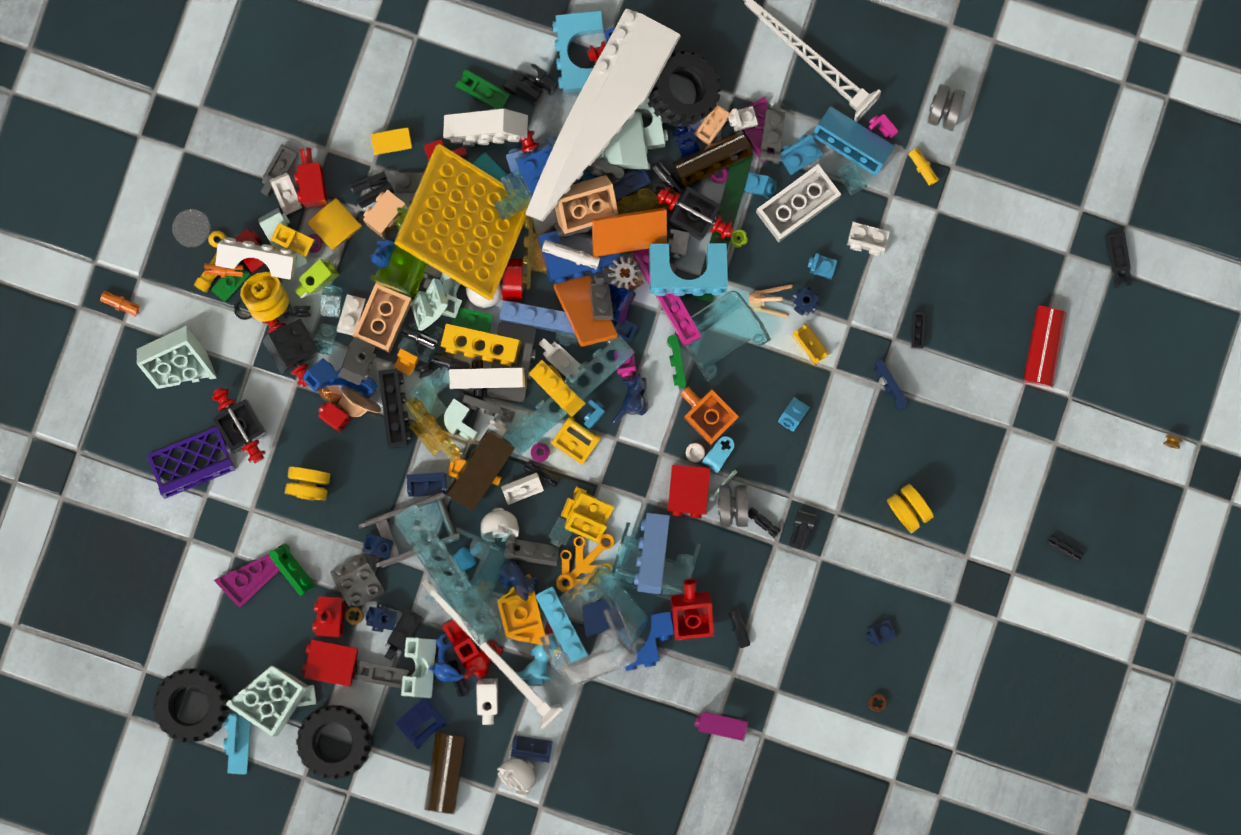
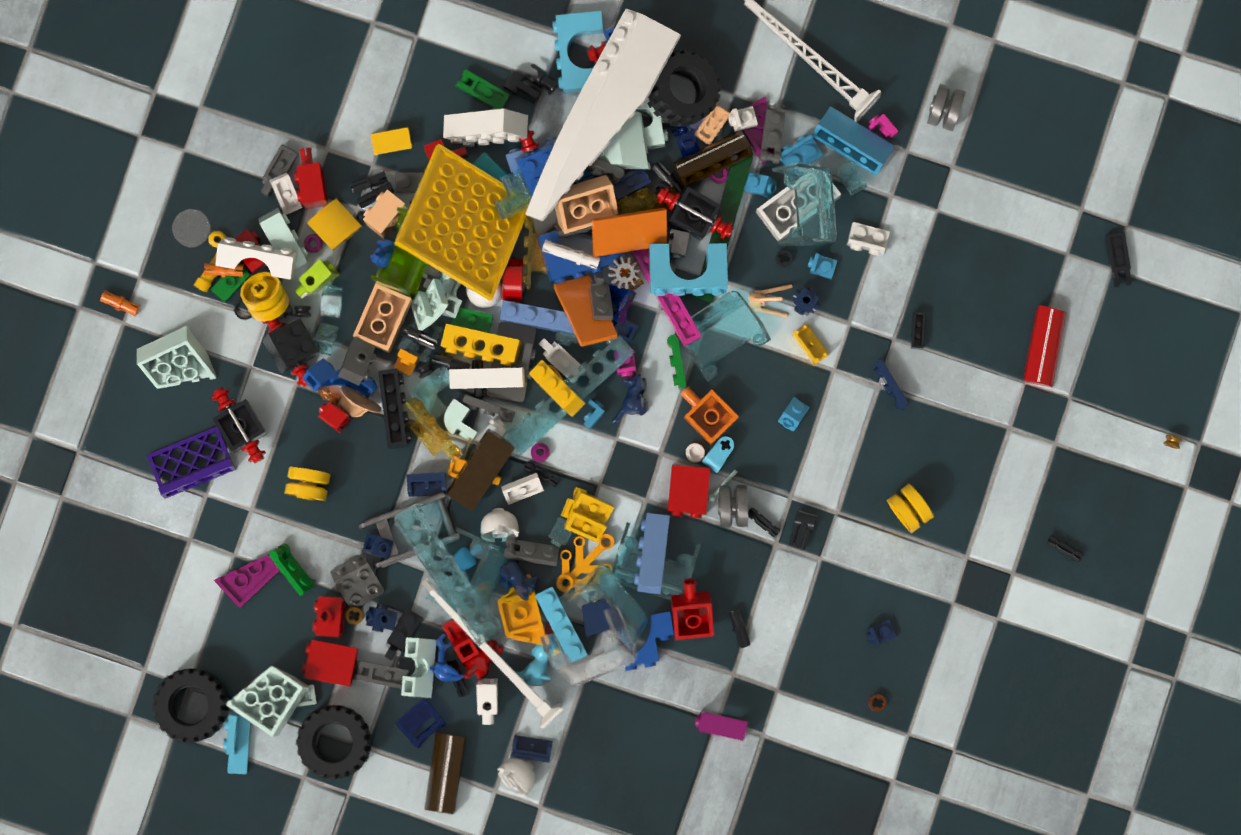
(292, 239): yellow slope -> none
(350, 314): white plate -> none
(573, 446): yellow plate -> none
(738, 233): lime plate -> none
(782, 252): none -> black bush
(813, 204): none -> clear light blue windscreen
(923, 166): yellow pin -> none

